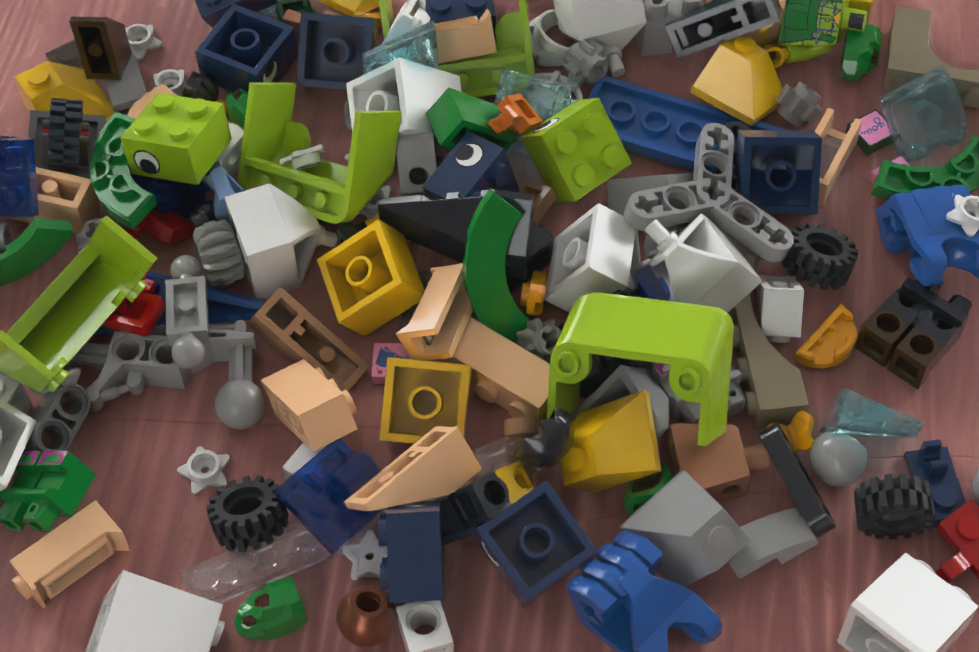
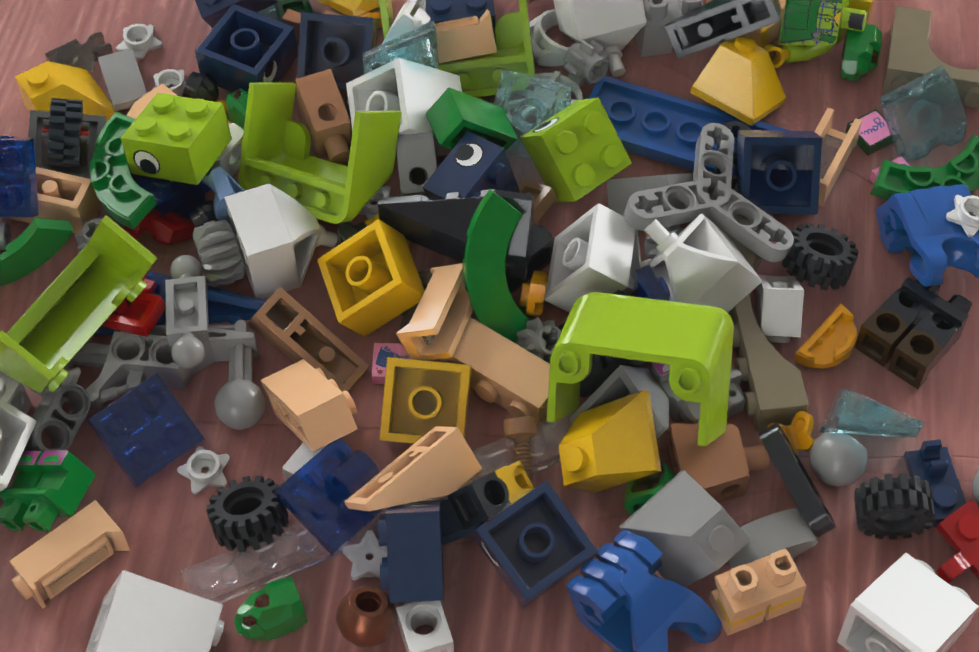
(101, 46): dark brown slope -> none
(146, 430): none -> clear blue plate
(304, 158): white plate -> none
(324, 115): none -> nougat torso
(516, 115): orange plate -> none
(552, 446): black hair -> none
(757, 591): none -> light nougat hips
(799, 104): light grey gear -> none

